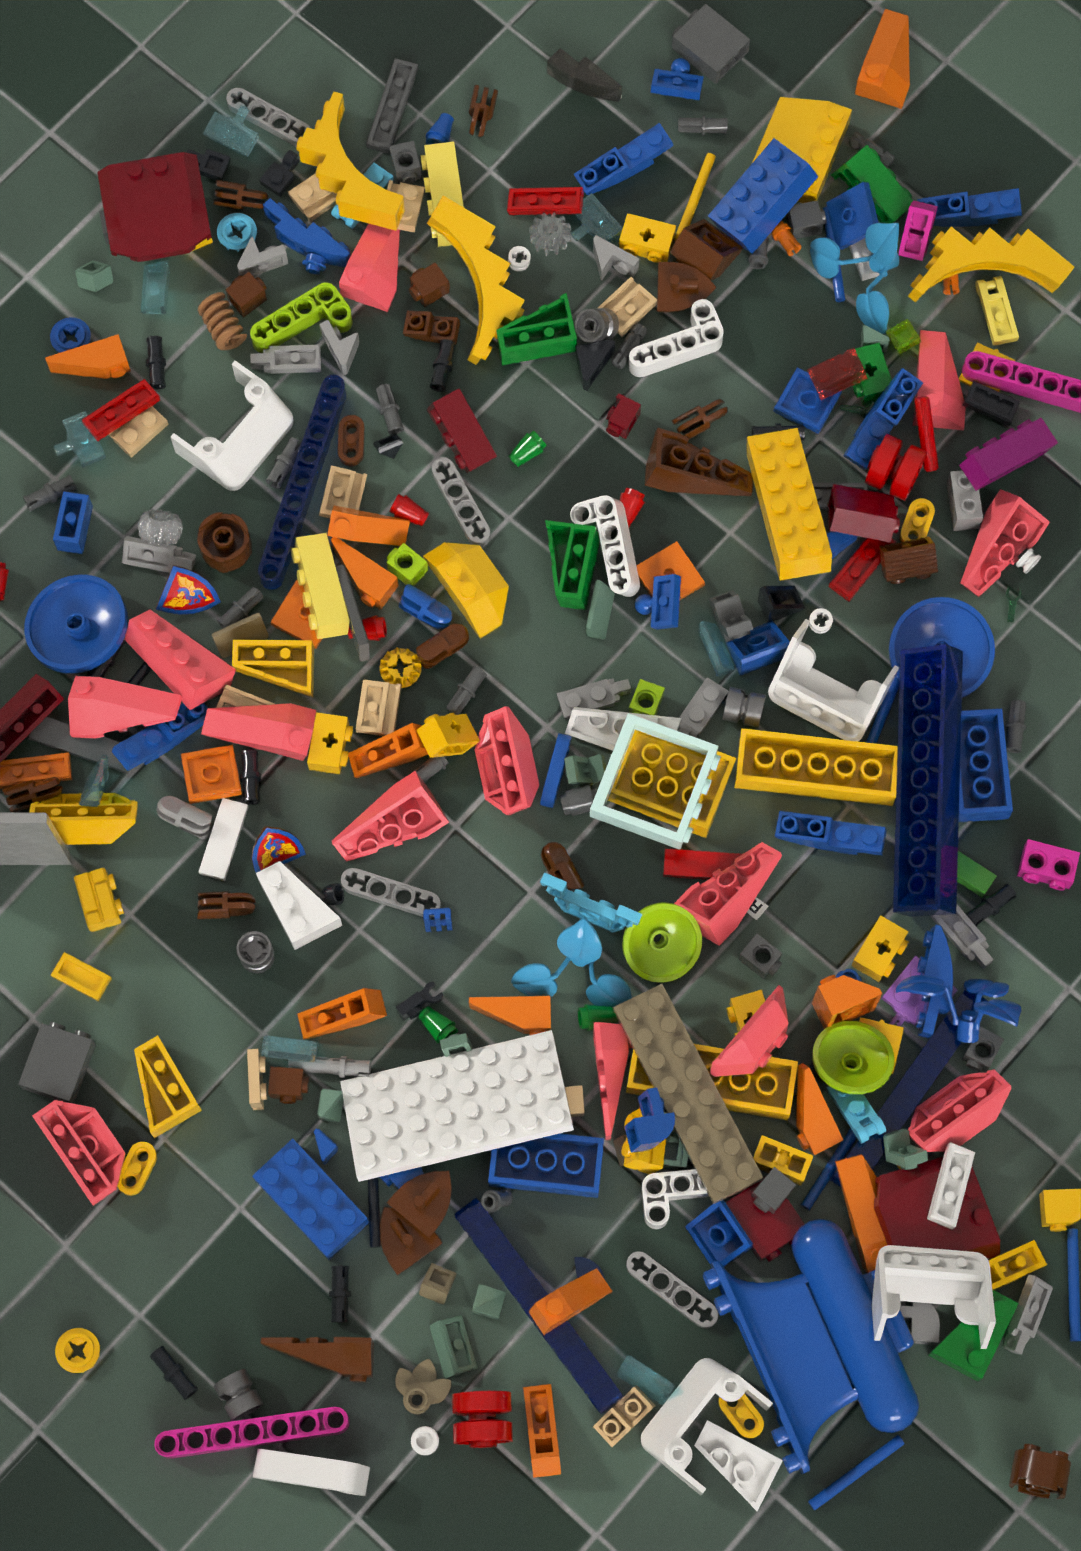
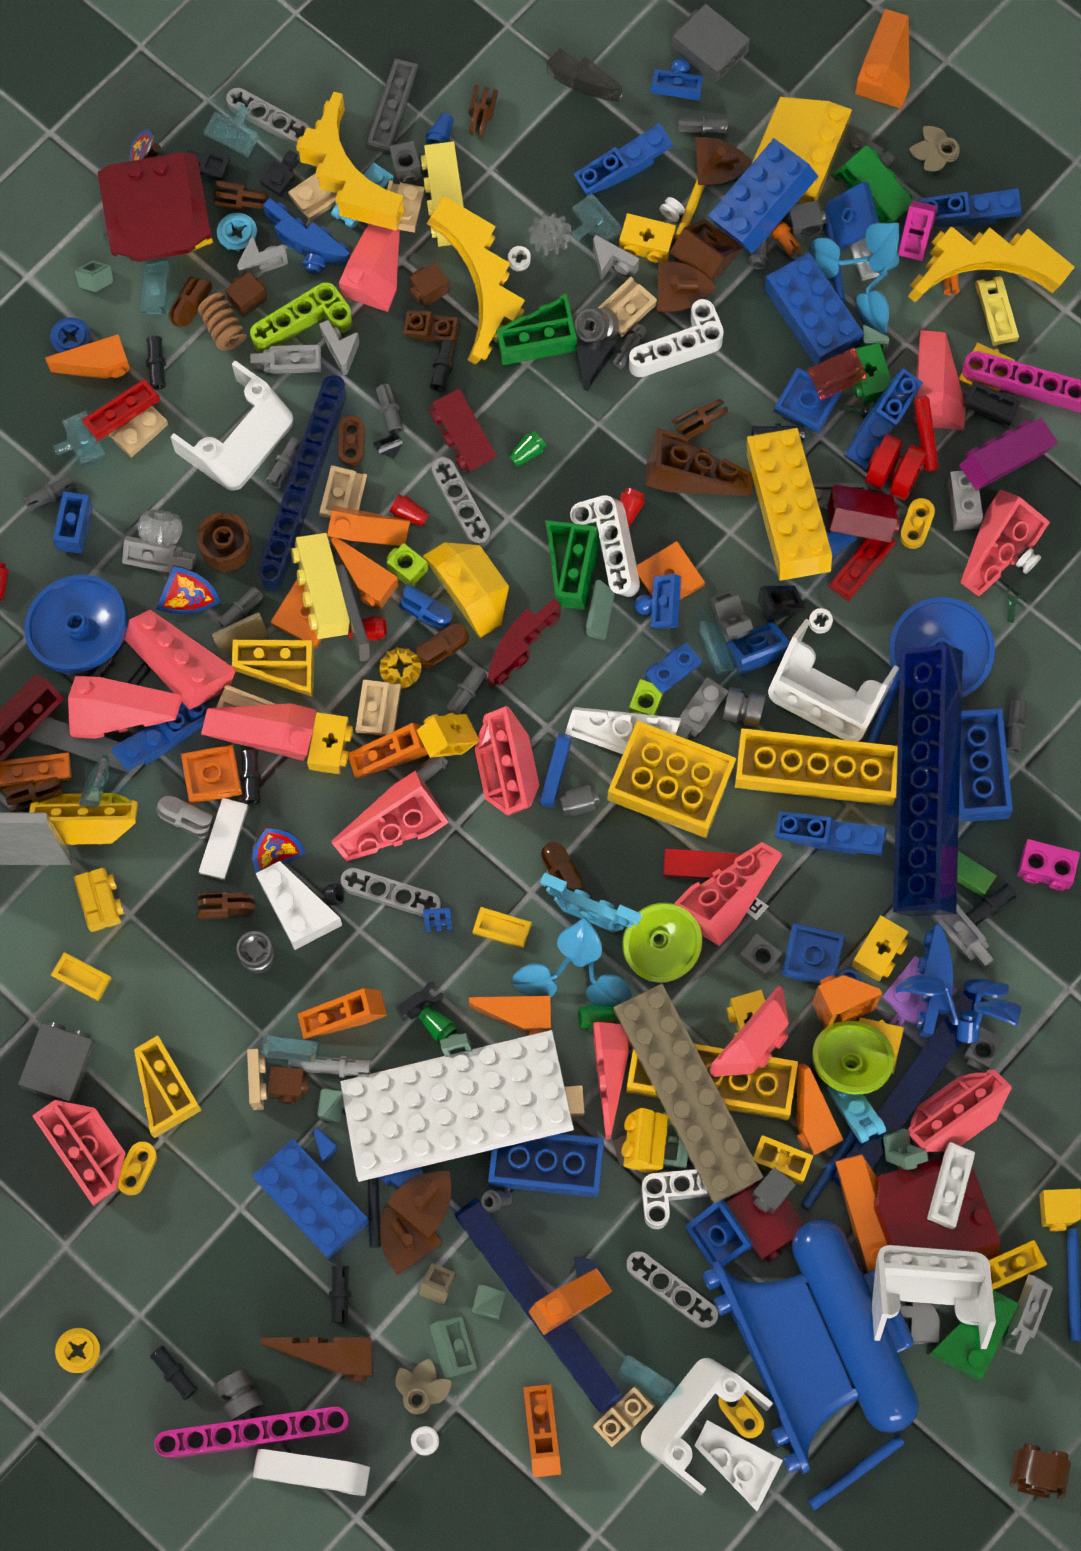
(142, 148): none -> shield
(188, 301): none -> reddish brown arm
(481, 1428): red wheel -> none
(502, 927): none -> yellow tile
(513, 647): none -> dark red slope
(548, 200): red tile -> none
(585, 770): sand green bracket -> none
(593, 696): light grey hinge -> none
(623, 416): dark red brick -> none
(653, 1126): blue brick -> none
(672, 209): none -> white bush
(673, 668): none -> blue bracket
(674, 839): light aqua window -> none
(718, 161): none -> reddish brown shield
(812, 954): none -> blue plate
(813, 309): none -> blue brick
(903, 336): clear neon green plate -> none
(908, 560): reddish brown brick -> none
(932, 149): none -> dark tan plate

